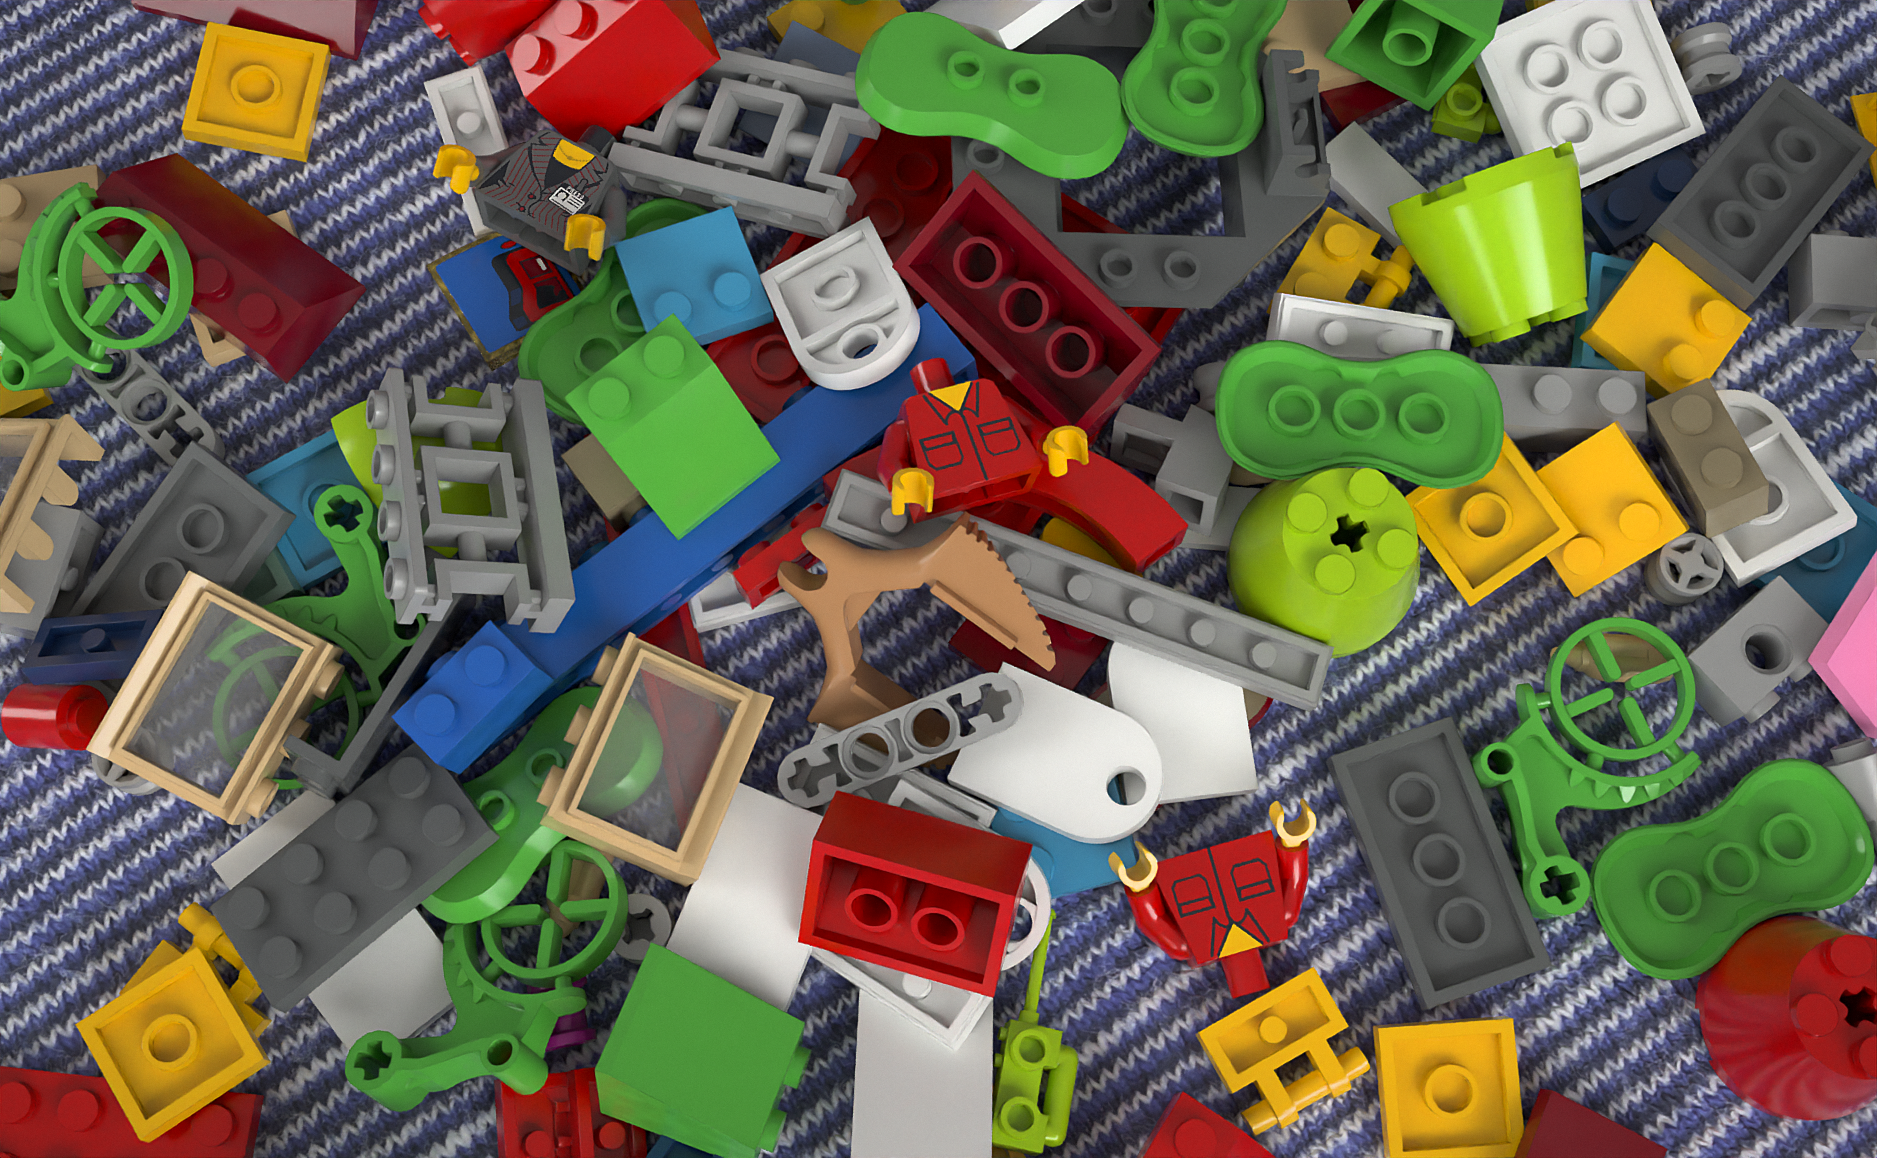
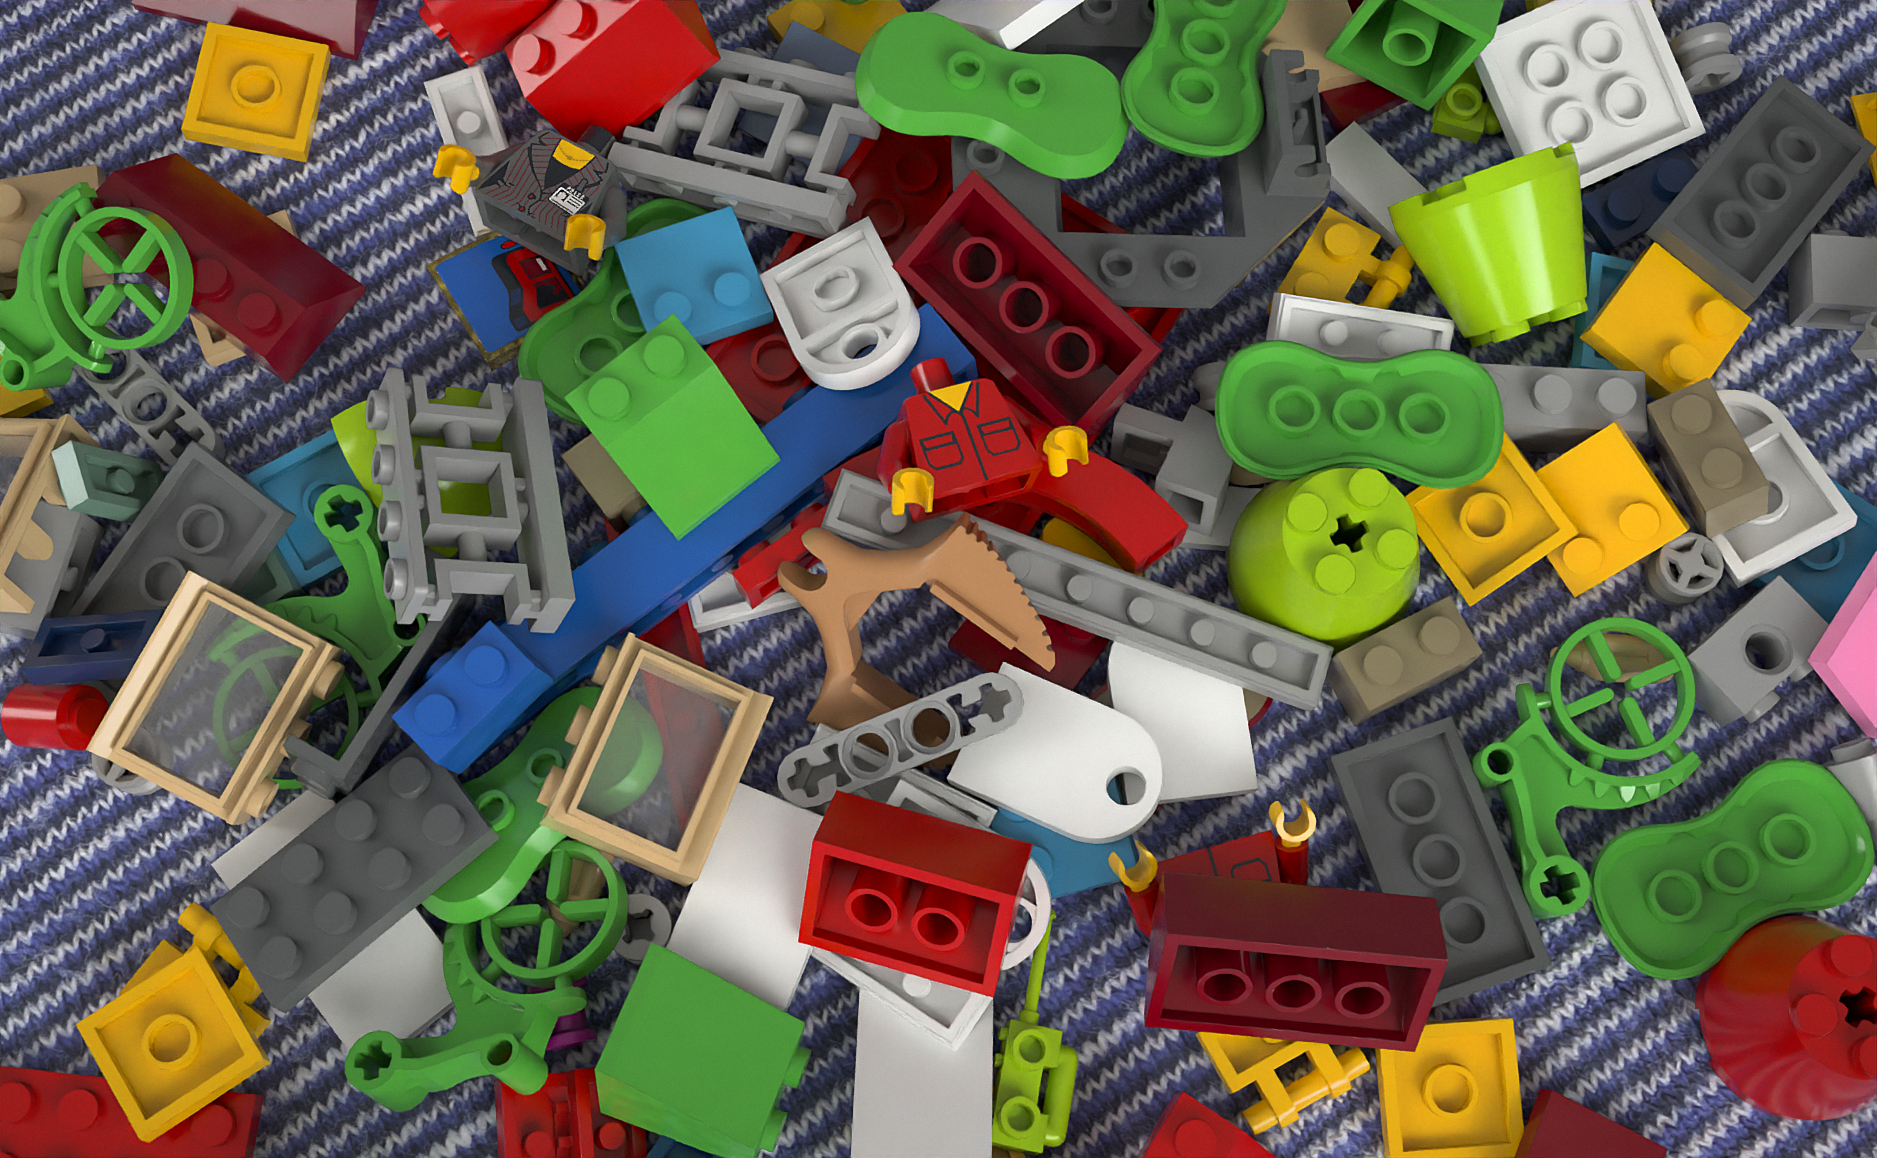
(105, 481): none -> sand green plate
(1293, 962): none -> dark red slope
(1402, 661): none -> dark tan brick

